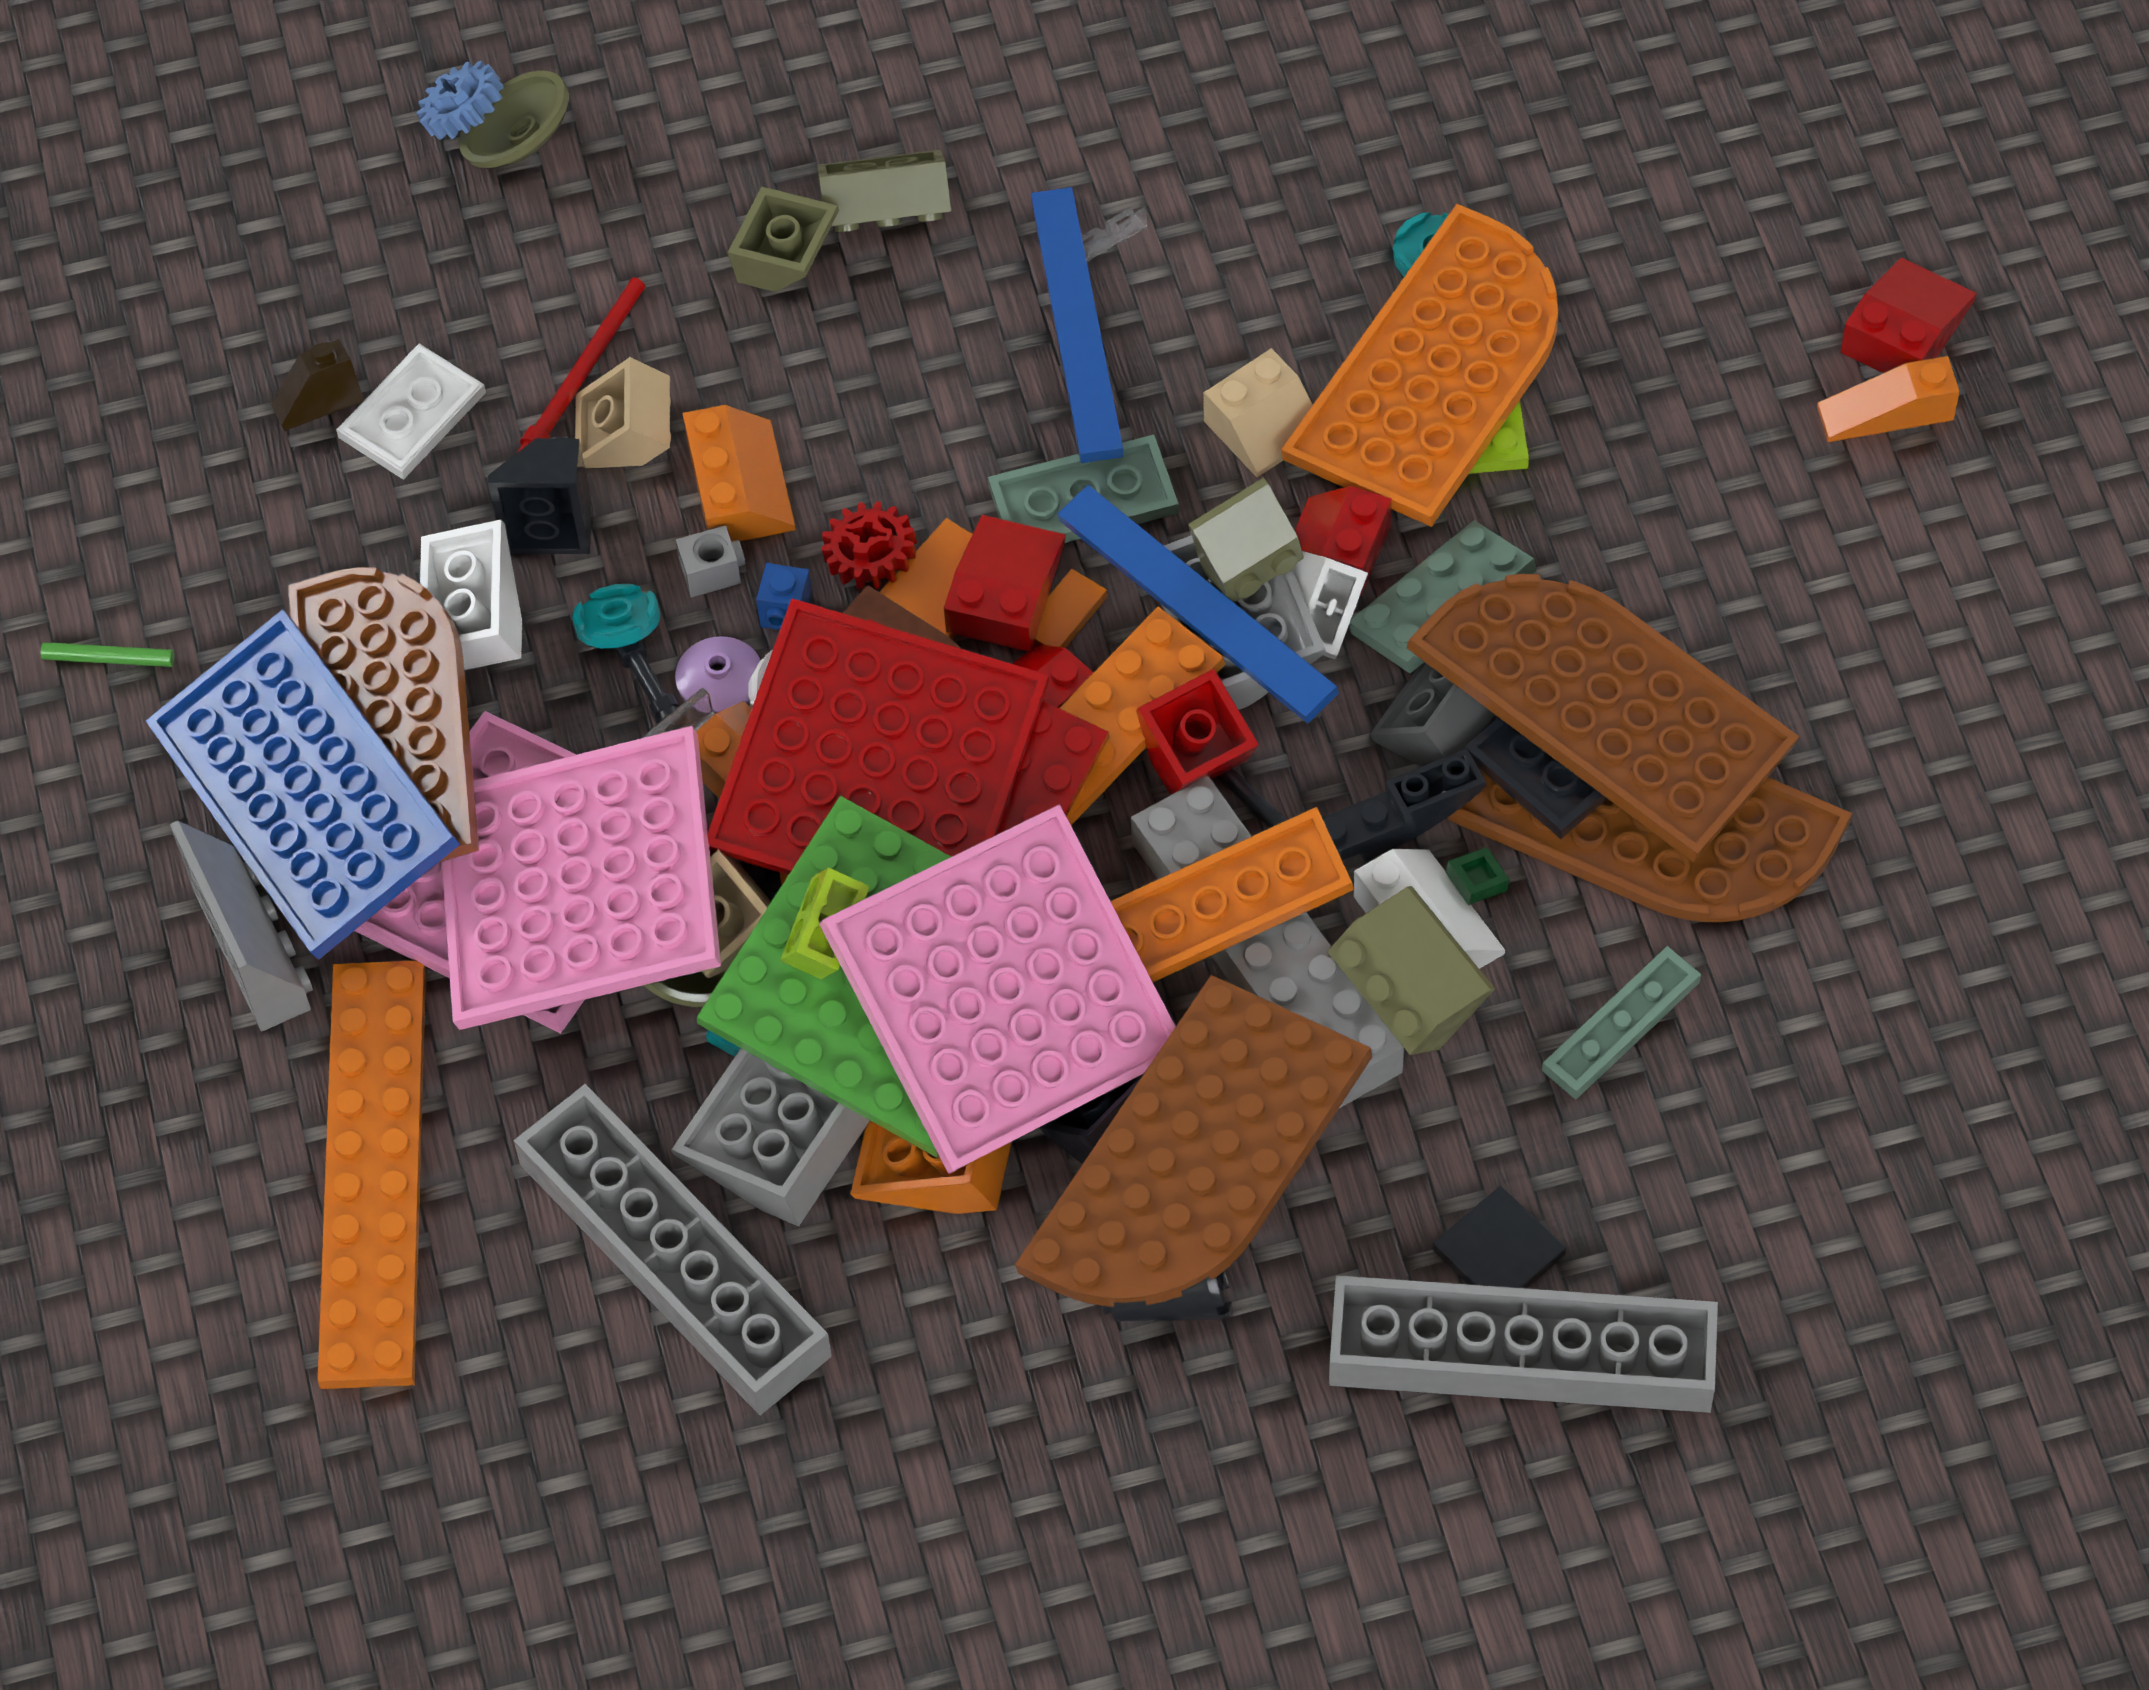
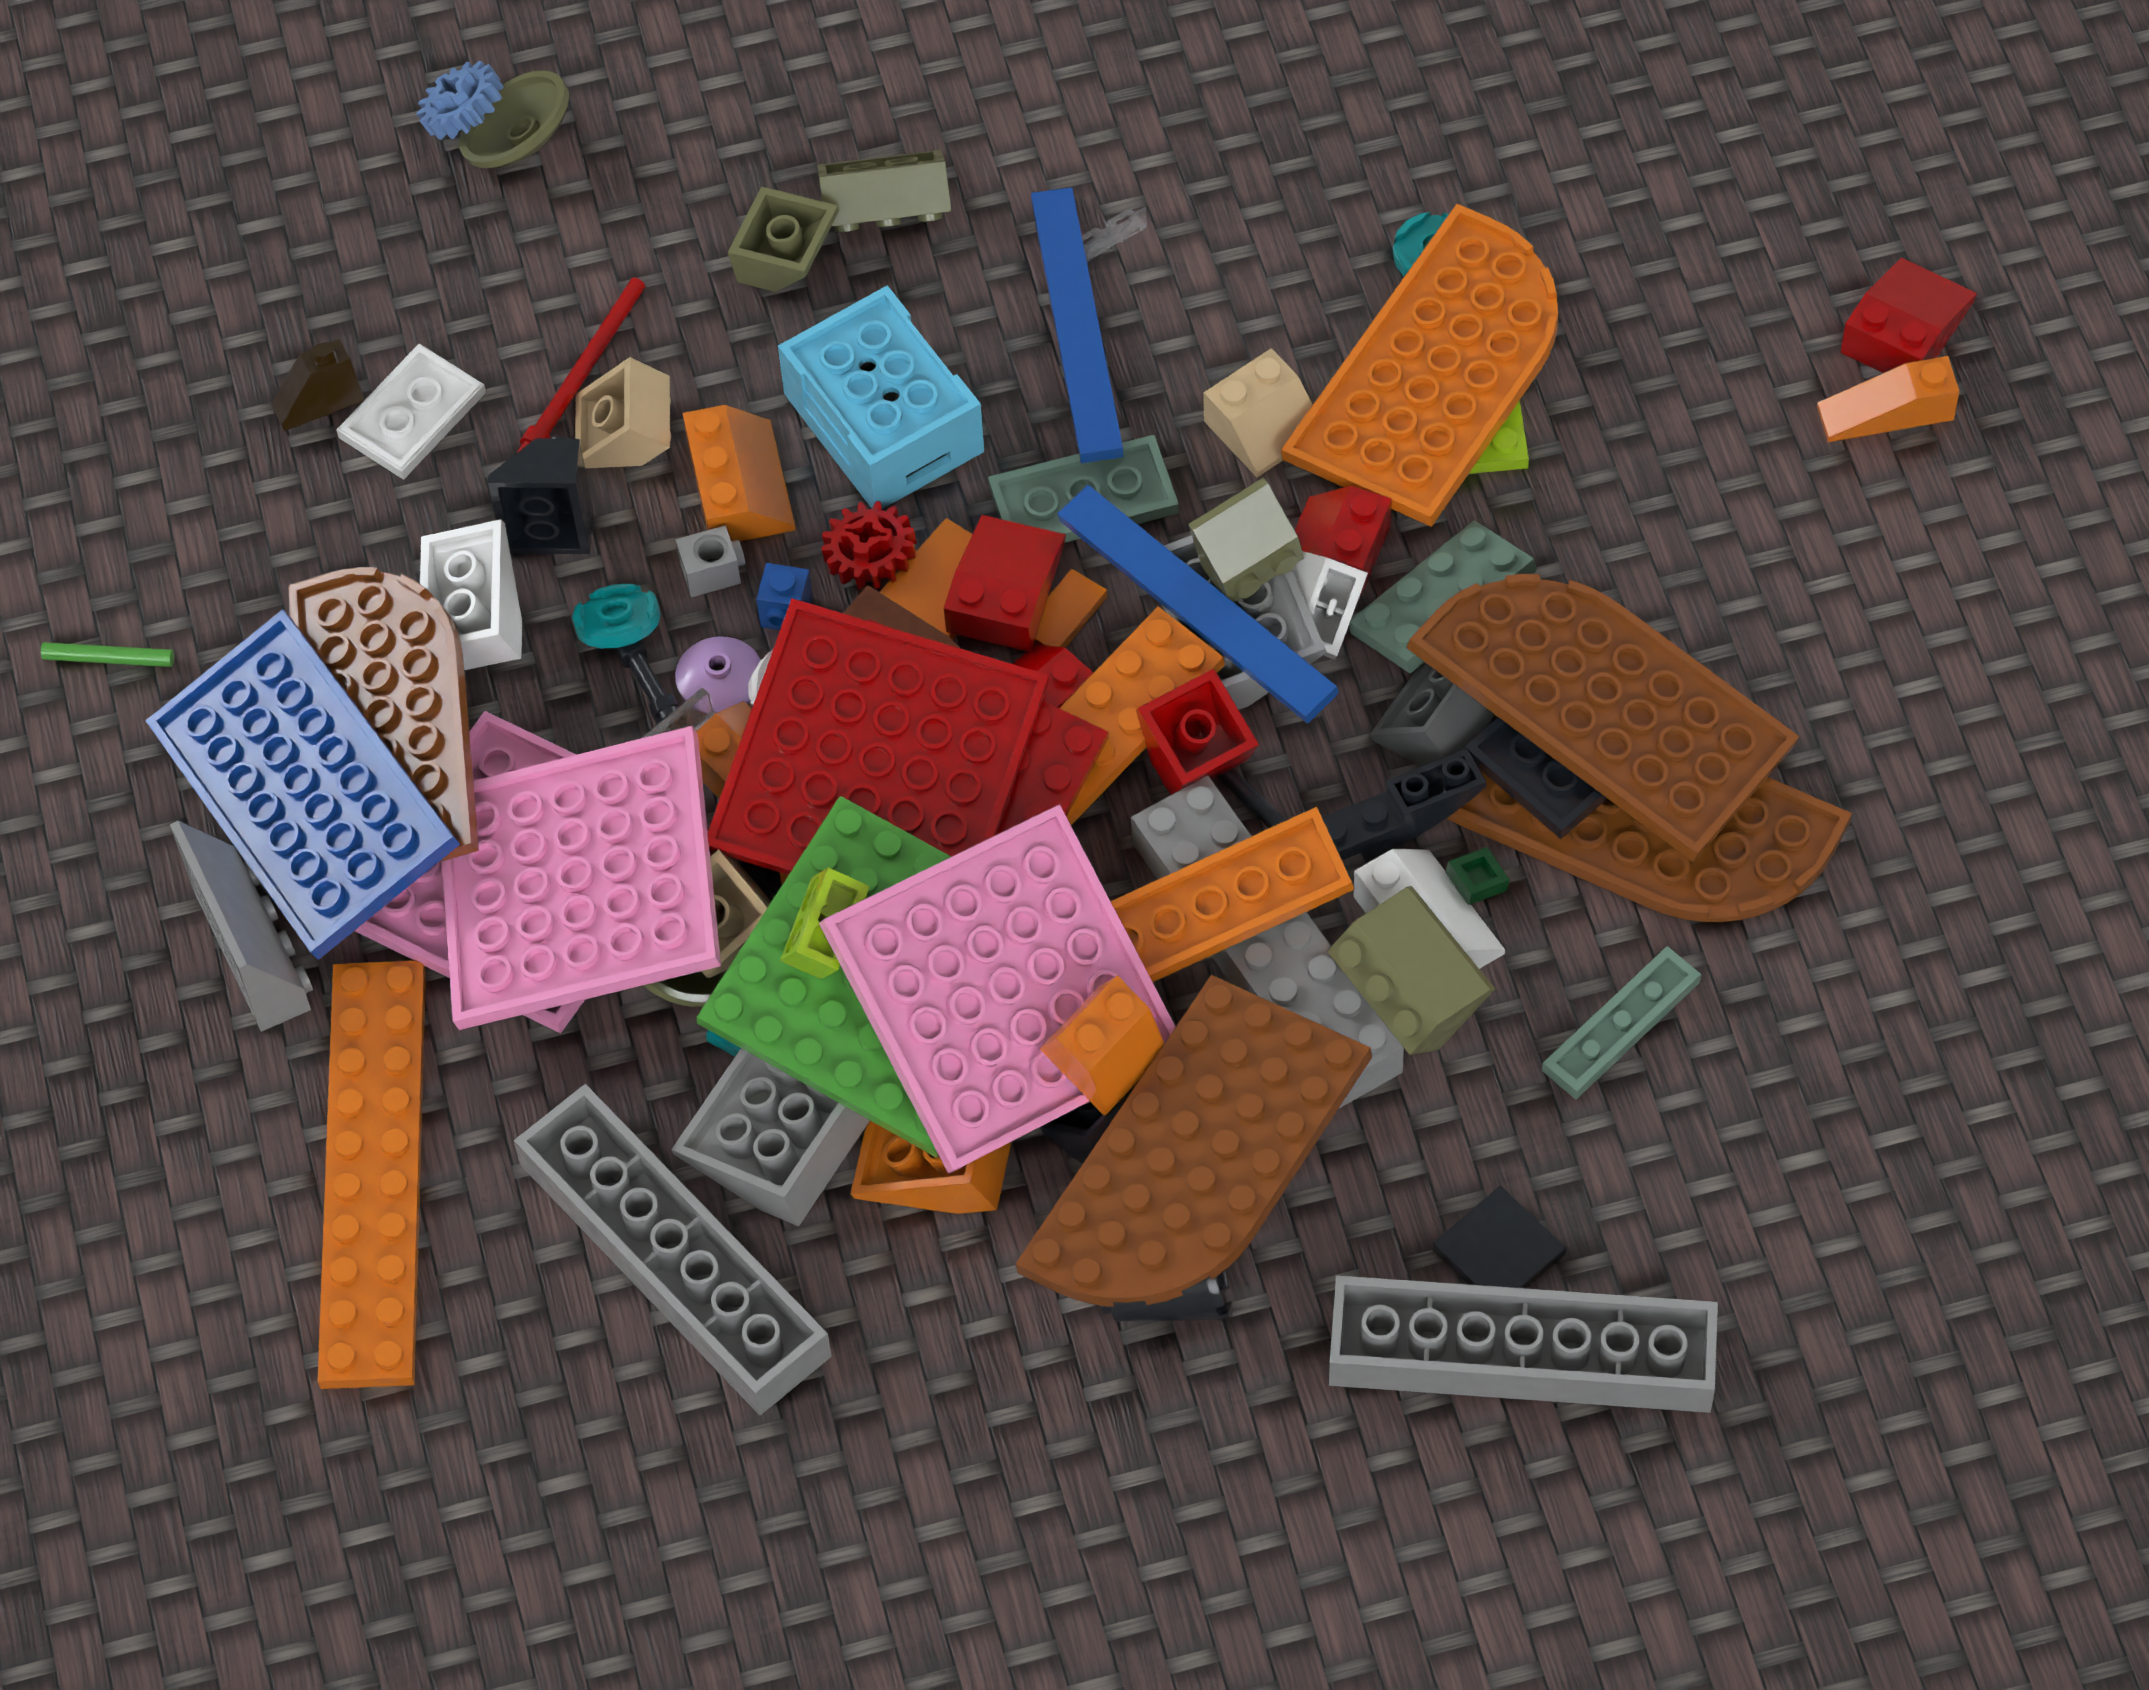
(845, 406): none -> medium azure container
(1106, 1044): none -> orange slope

